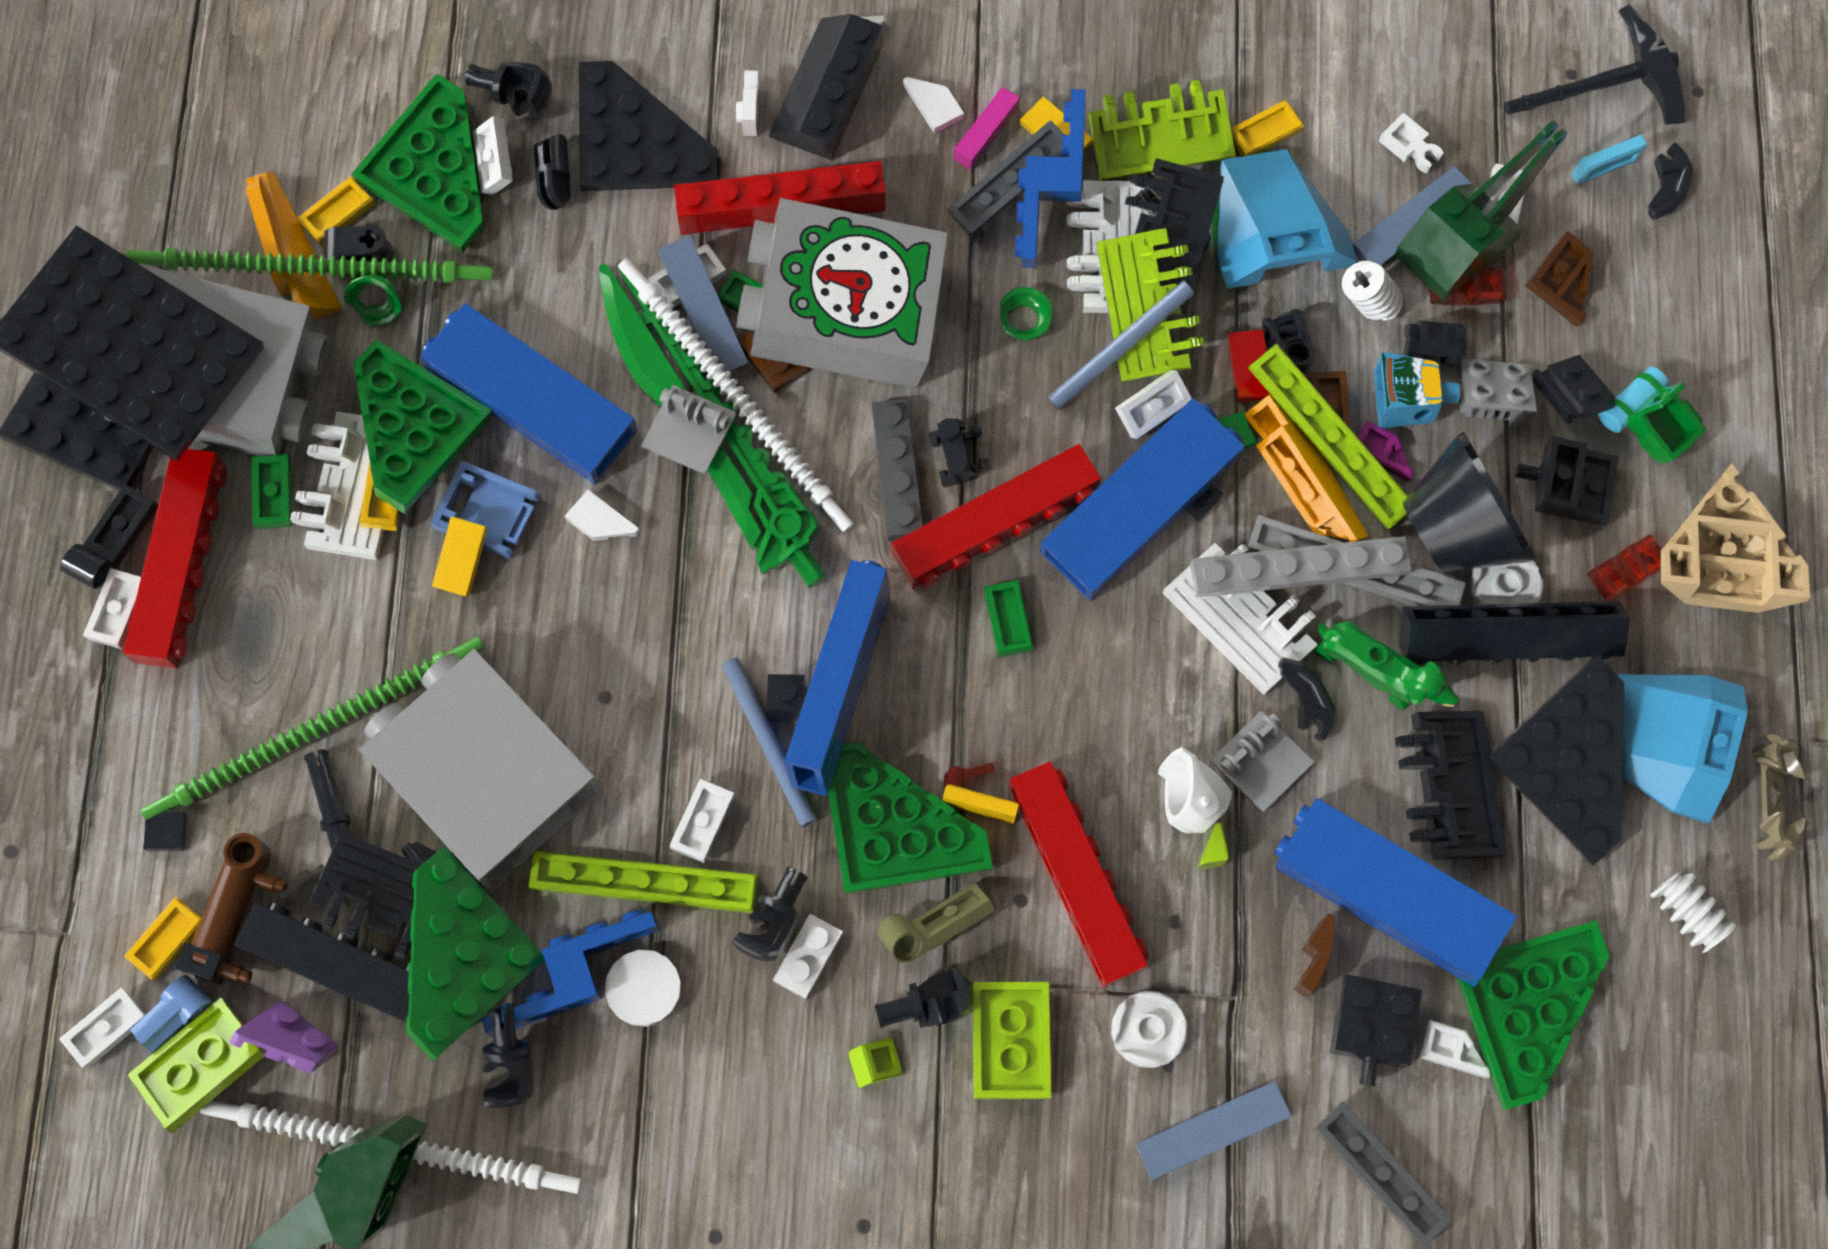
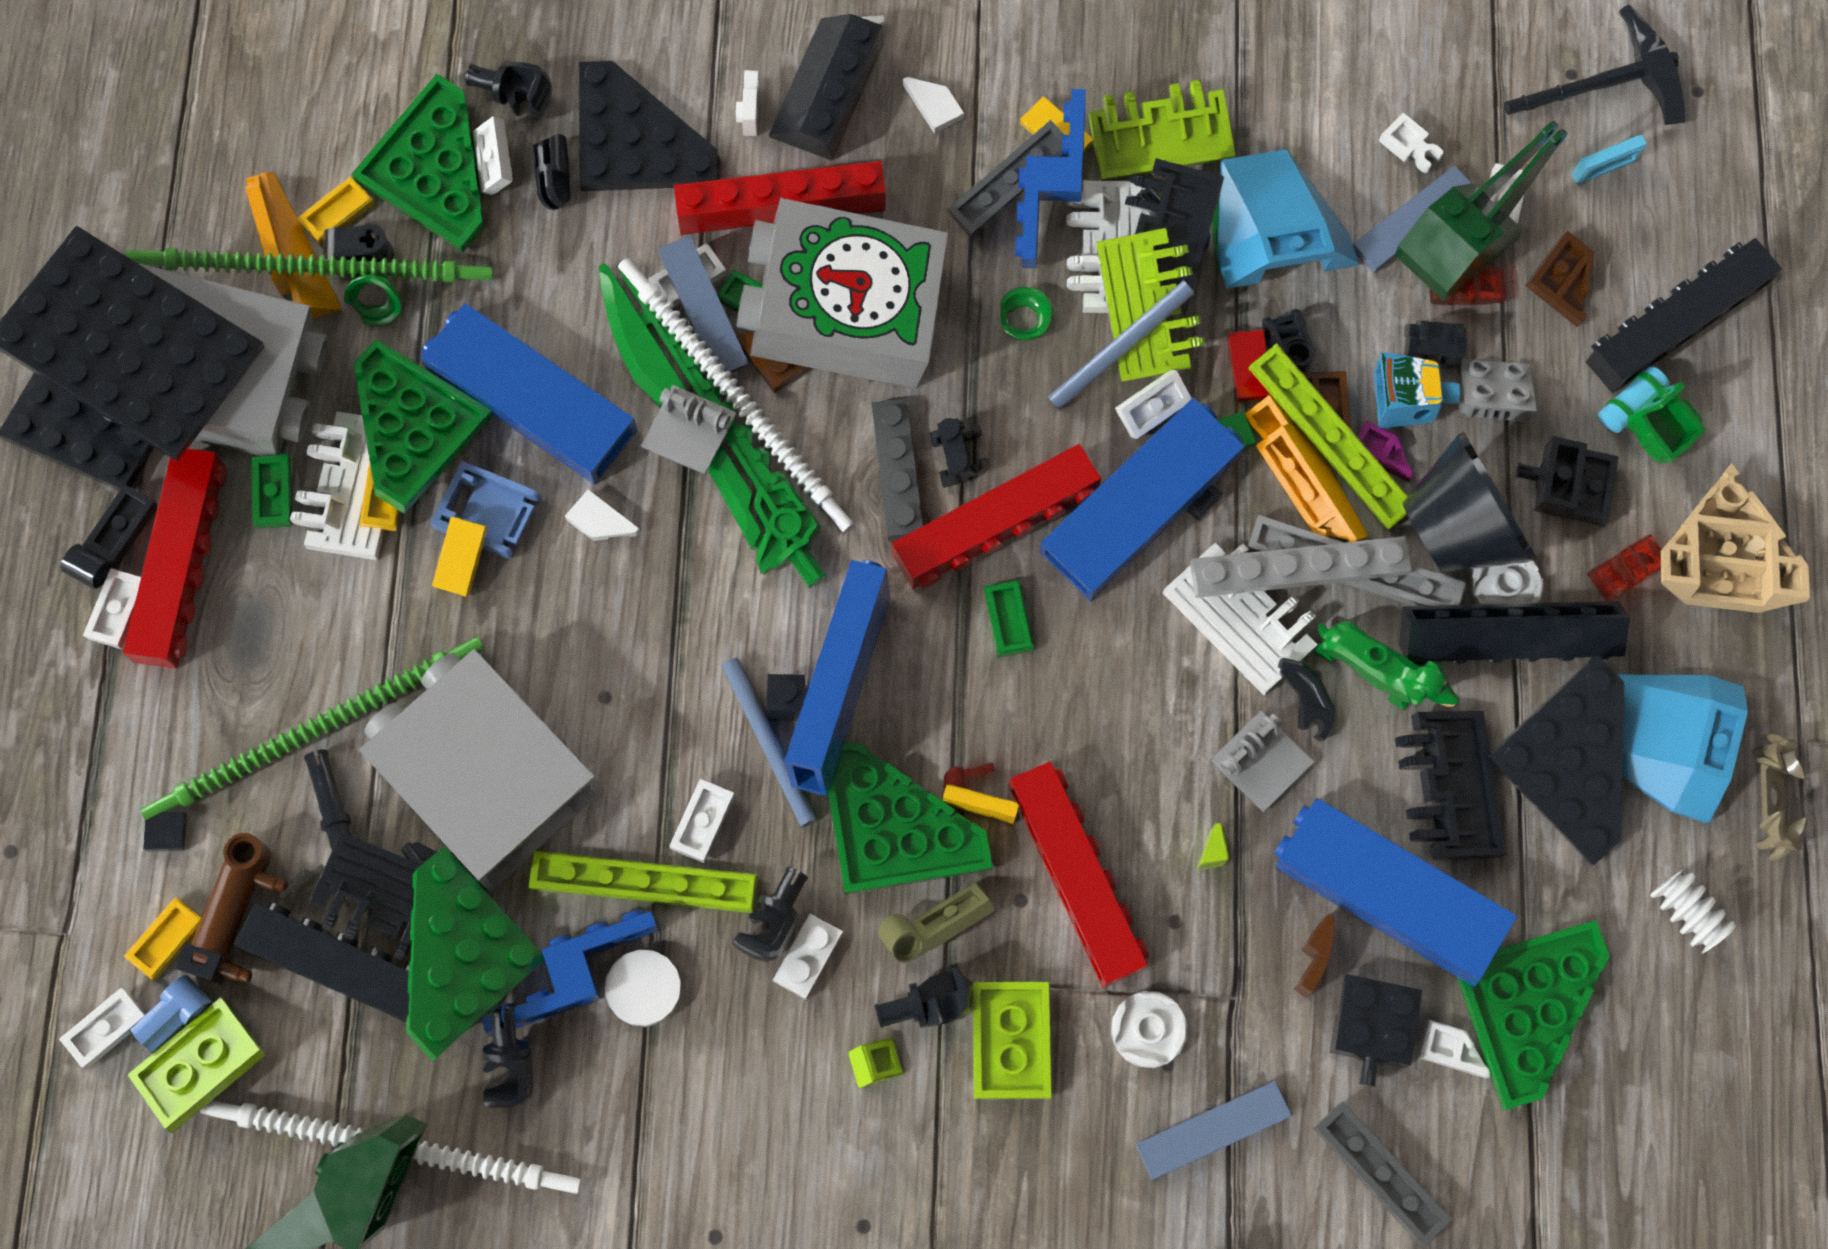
(287, 1038): medium lavender wing -> none
(986, 128): dark pink piece -> none
(1193, 792): white helmet -> none
(1266, 129): yellow tile -> none
(1372, 291): white piece -> none
(1574, 389): black plate -> none
(1674, 179): black piece -> none
(1683, 314): none -> black brick

